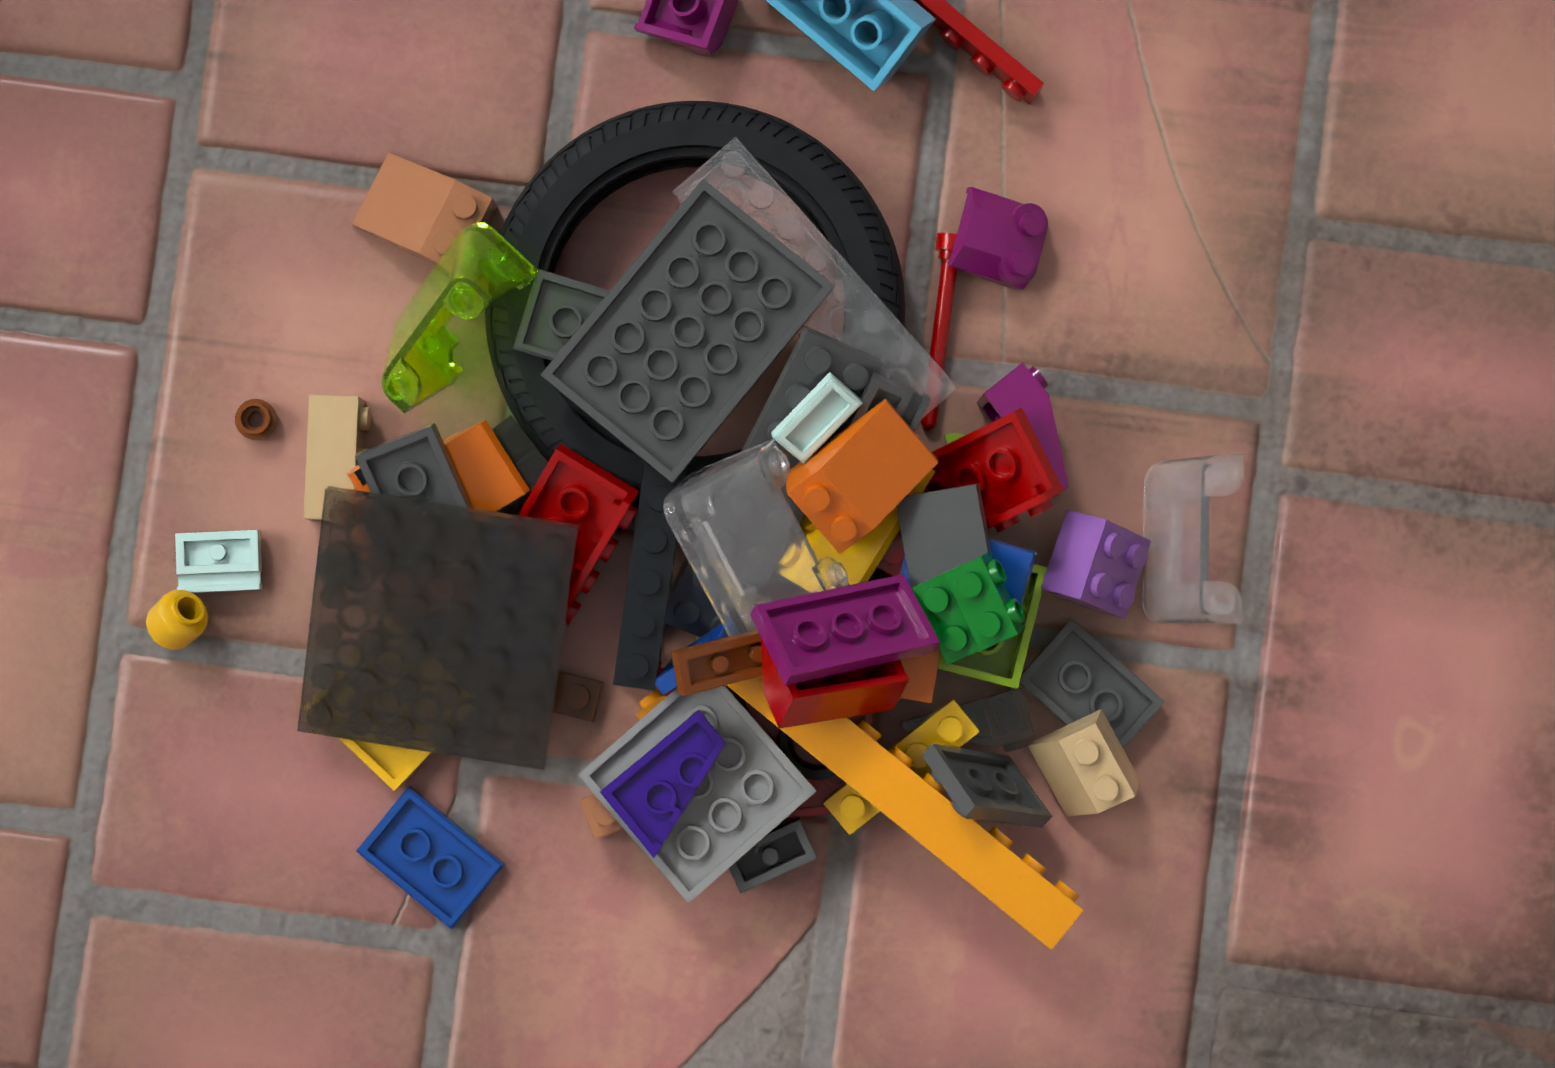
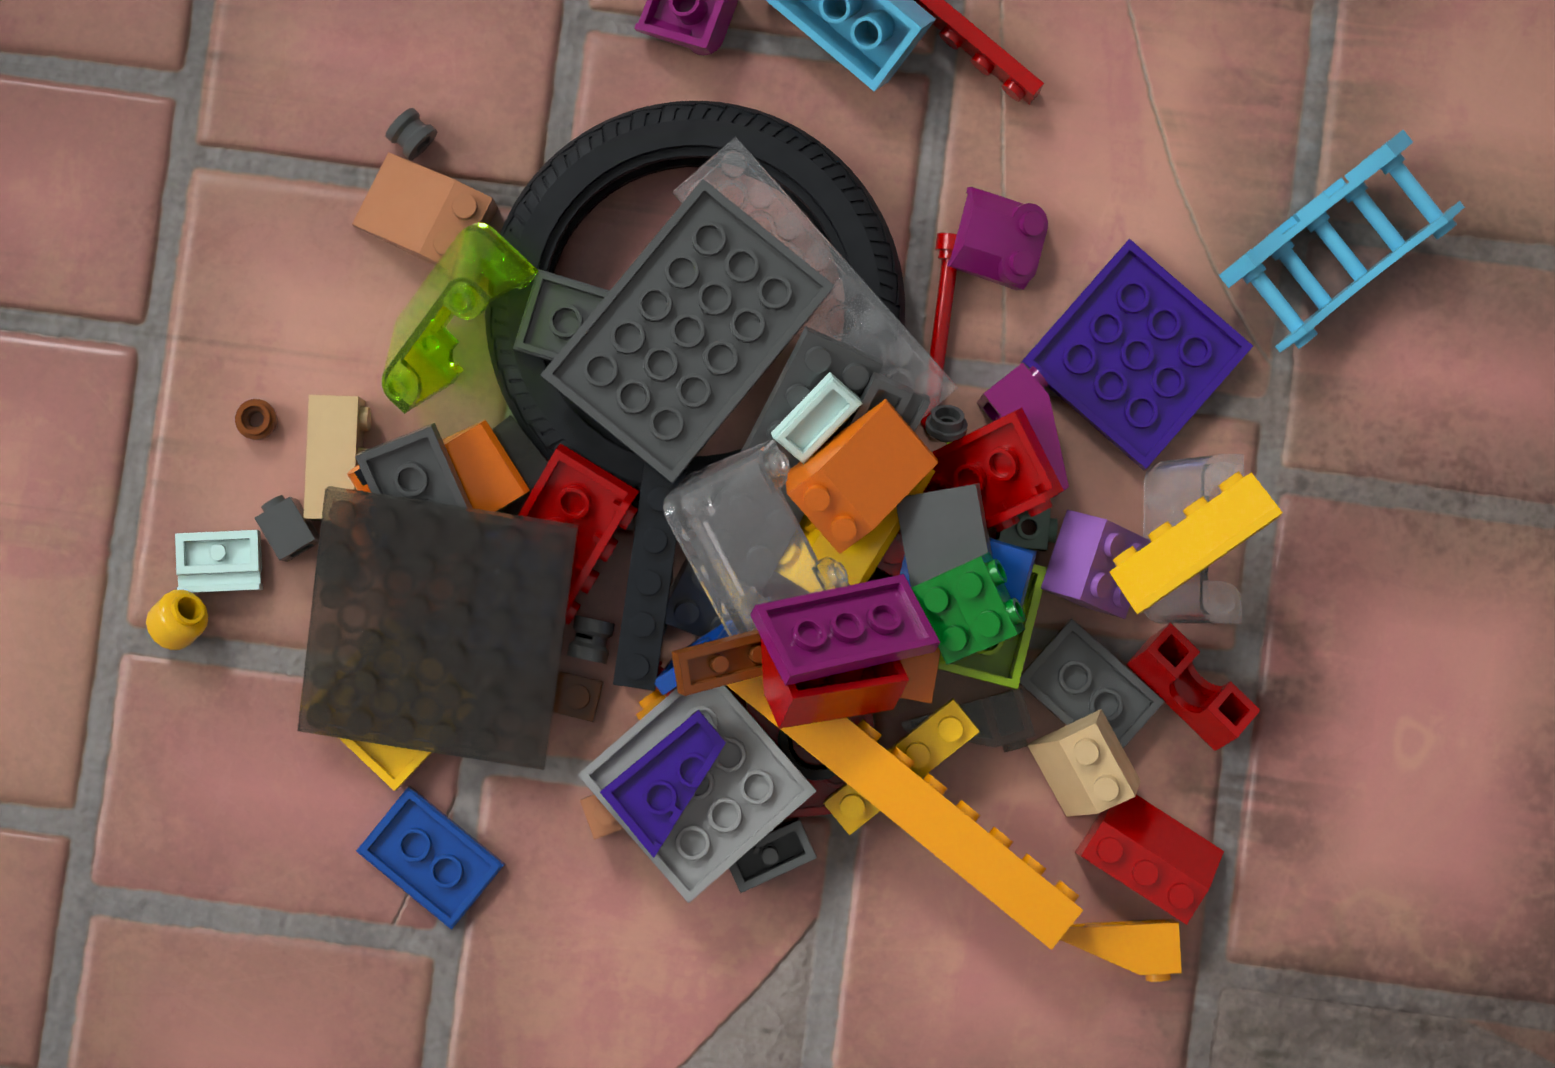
(286, 528): none -> dark grey brick
(411, 133): none -> dark grey wheel
(590, 639): none -> dark grey wheel
(946, 423): none -> dark grey plate
(986, 786): dark grey plate -> none
(1045, 532): none -> sand green brick
(1136, 945): none -> light orange slope
(1137, 354): none -> dark purple plate
(1153, 856): none -> red slope
(1195, 542): none -> yellow slope
(1210, 710): none -> red arch
(1315, 218): none -> medium azure fence

